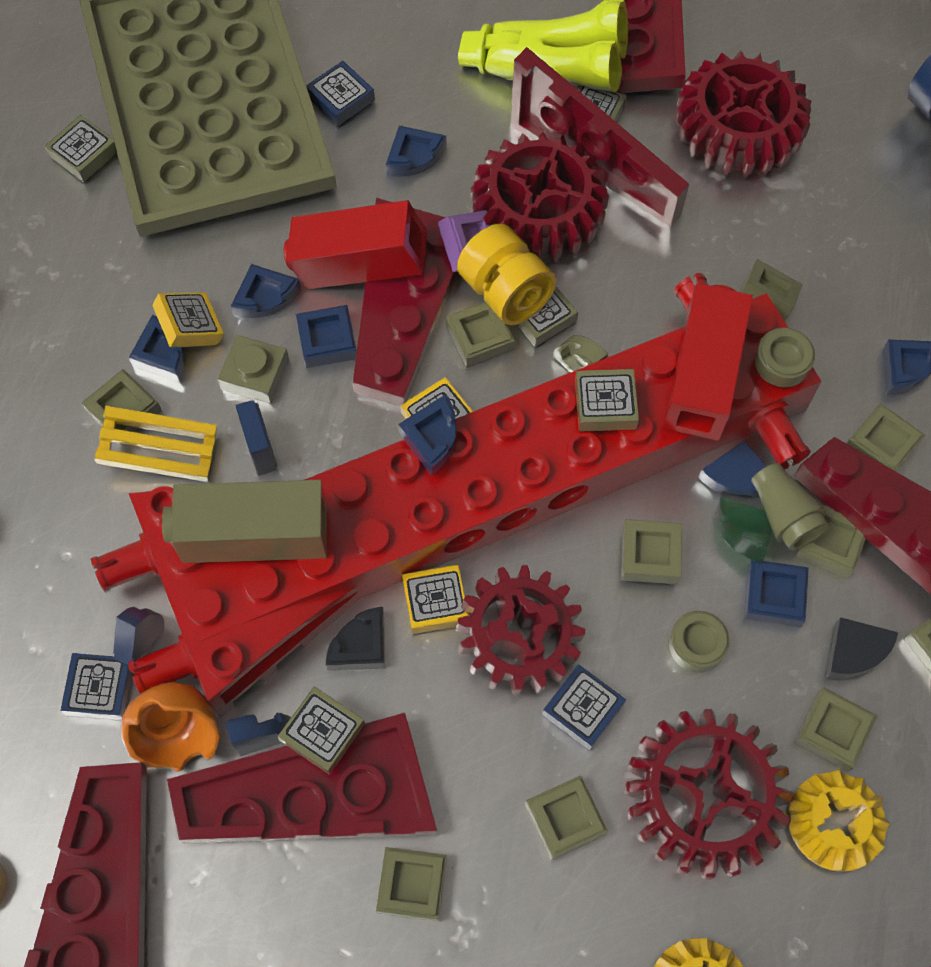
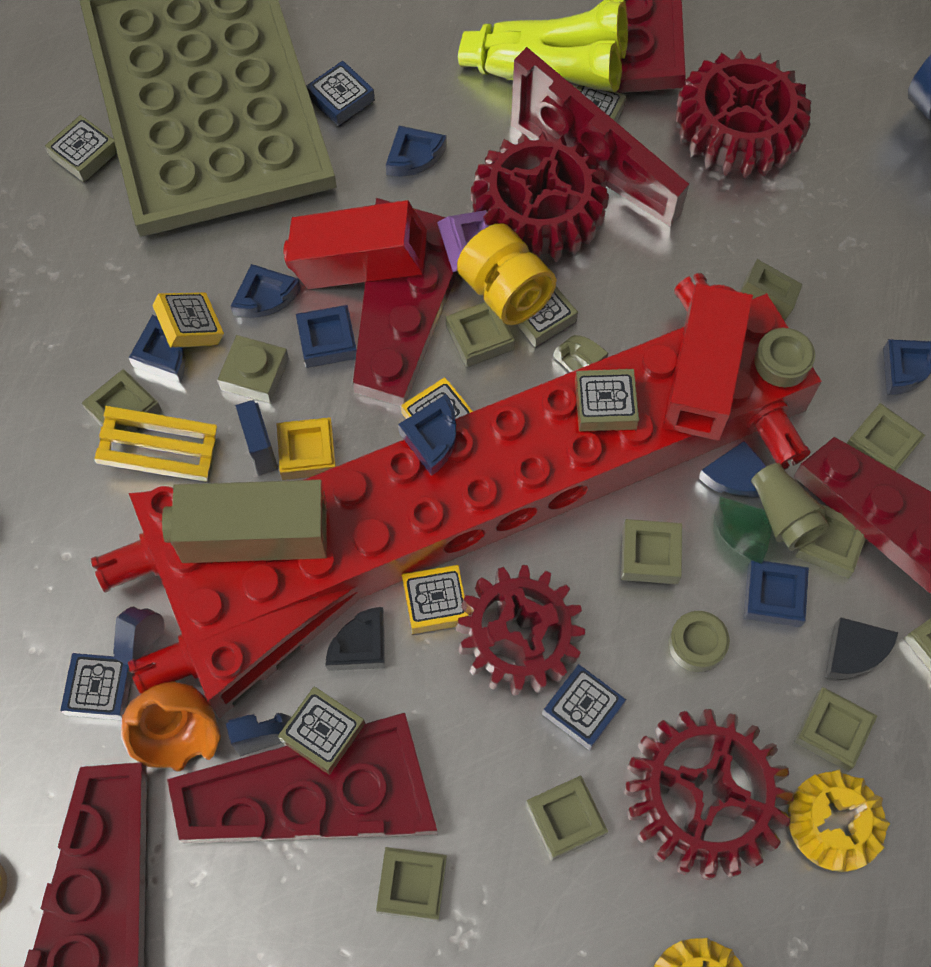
(305, 448): none -> yellow tile

